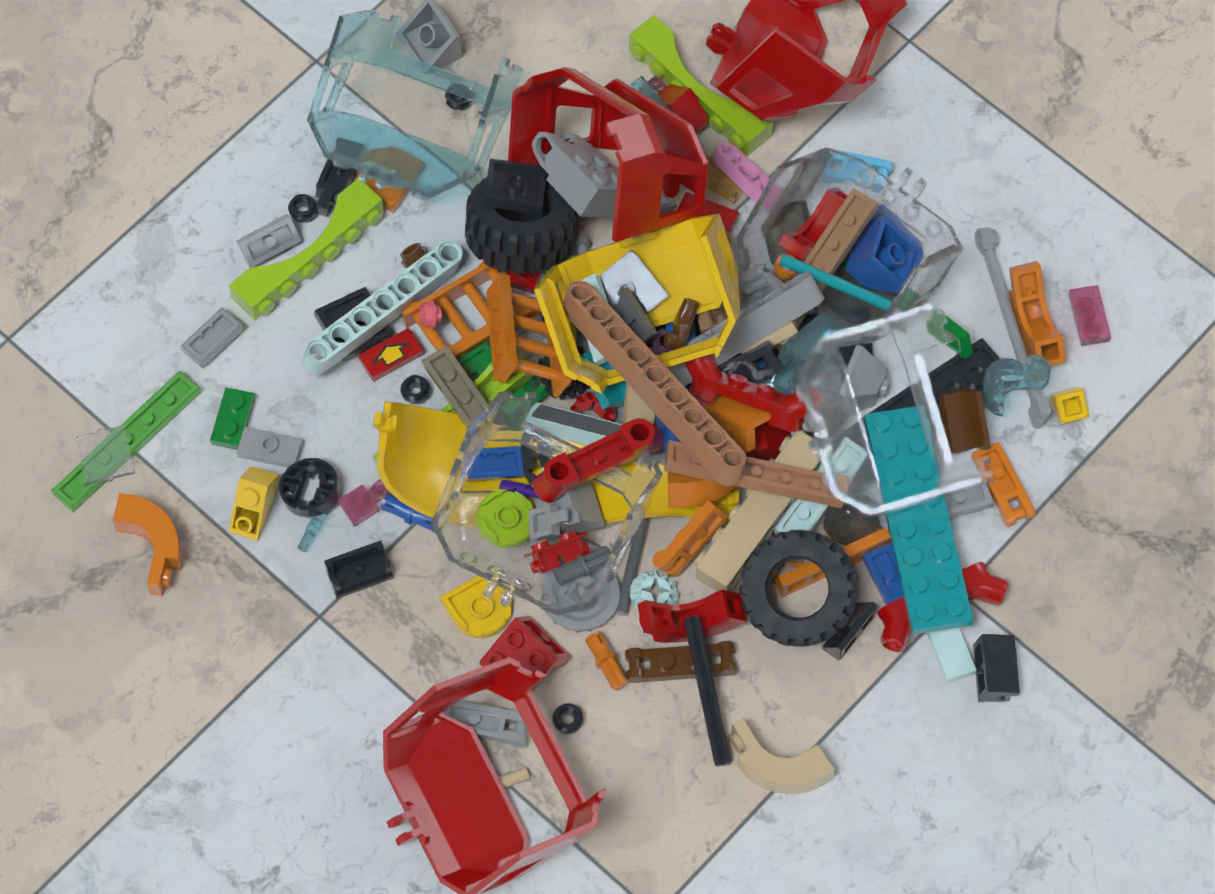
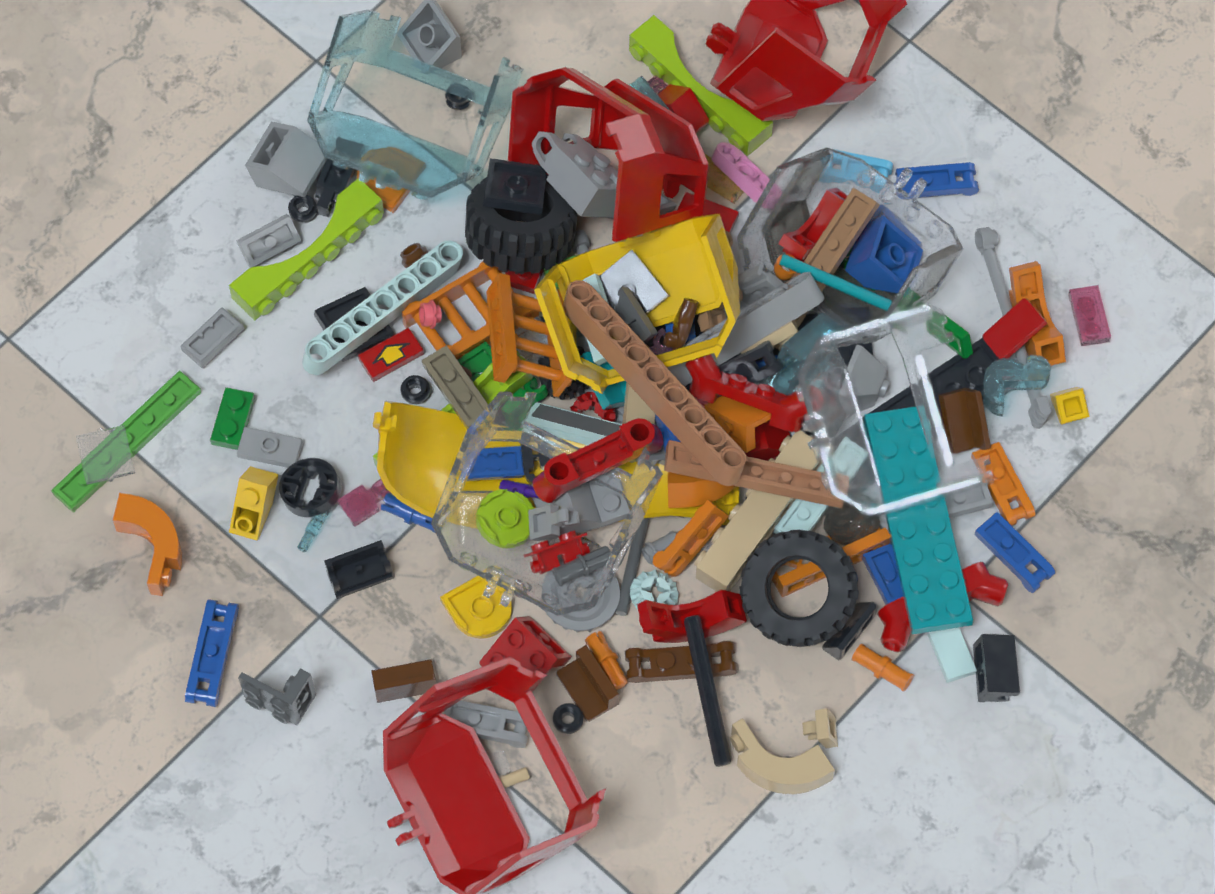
(211, 652): none -> blue plate
(284, 707): none -> dark grey bracket
(285, 160): none -> light grey slope
(403, 680): none -> reddish brown panel
(588, 685): none -> reddish brown panel
(610, 504): none -> light grey plate
(658, 545): none -> light grey pin
(822, 729): none -> tan tile
(882, 667): none -> orange pin
(942, 179): none -> blue plate
(1014, 329): none -> red slope
(1014, 551): none -> blue plate

